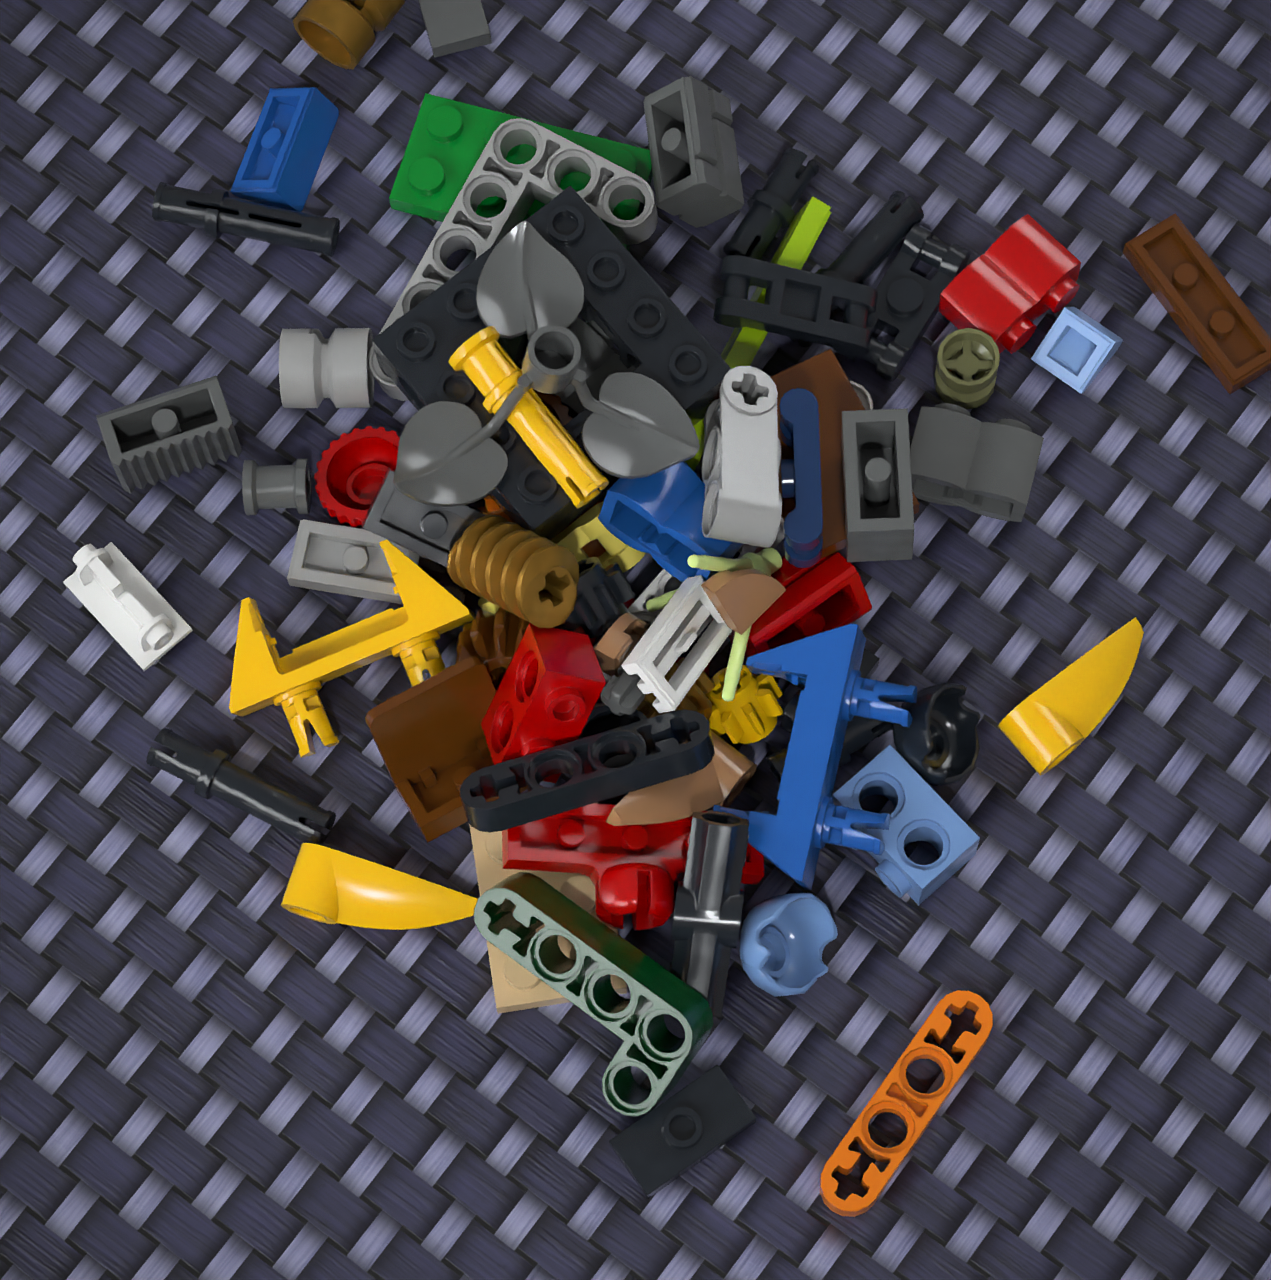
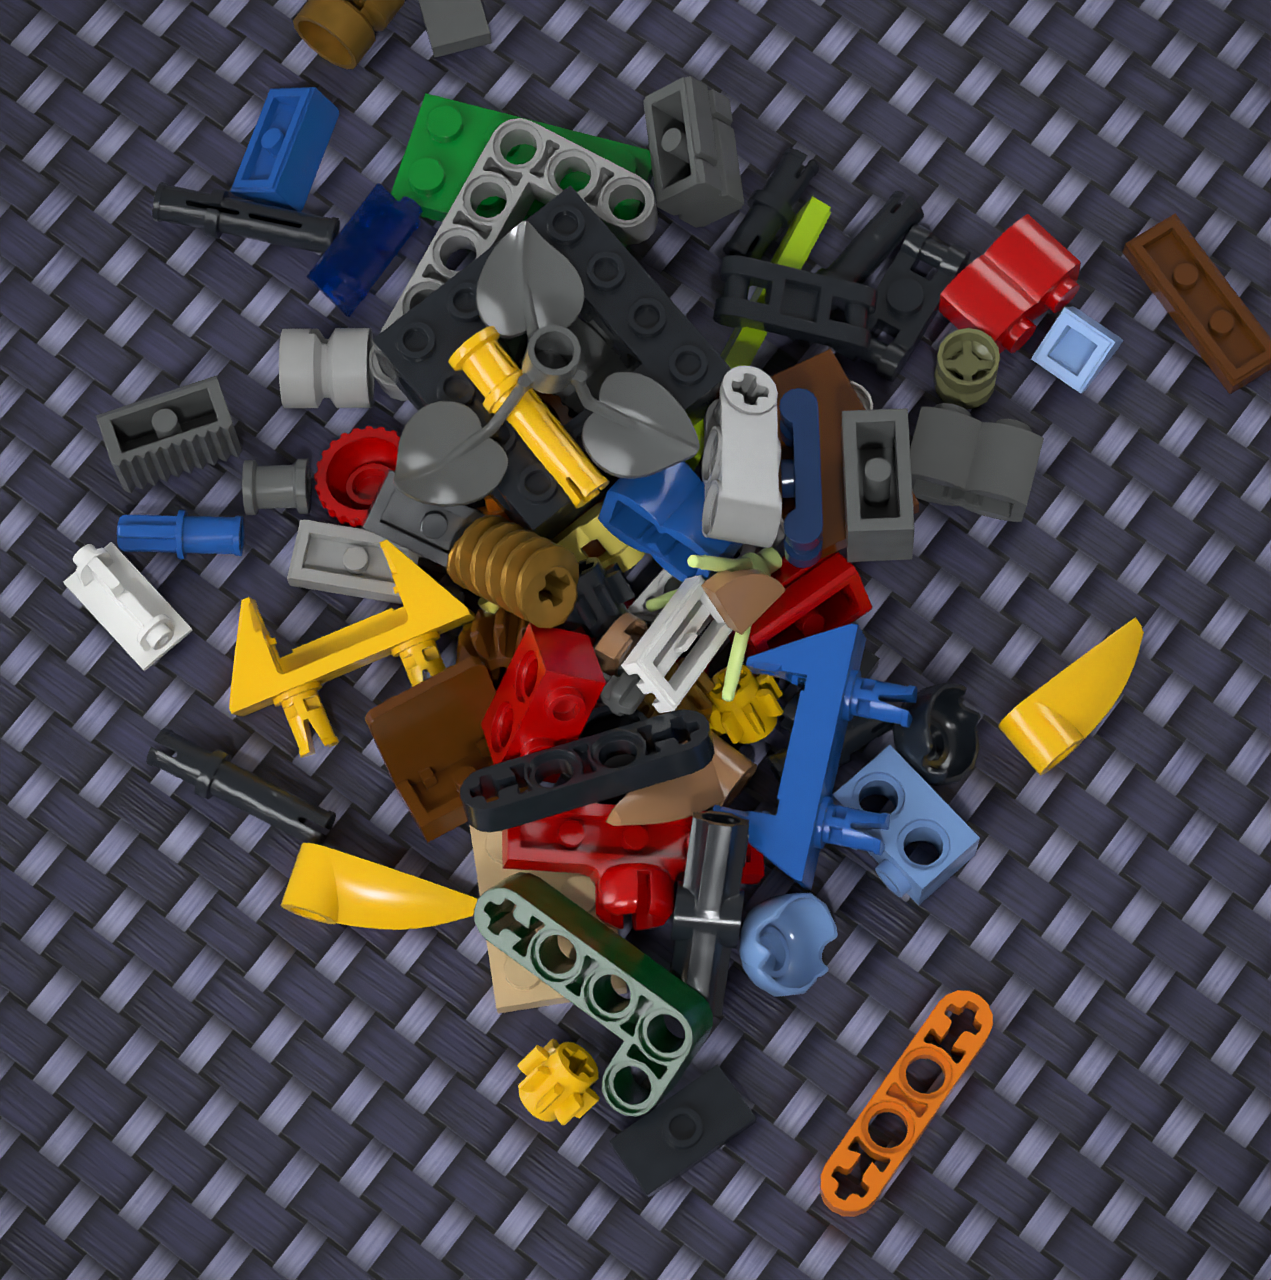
(181, 534): none -> blue axle
(365, 248): none -> clear blue hinge
(558, 1081): none -> yellow gear

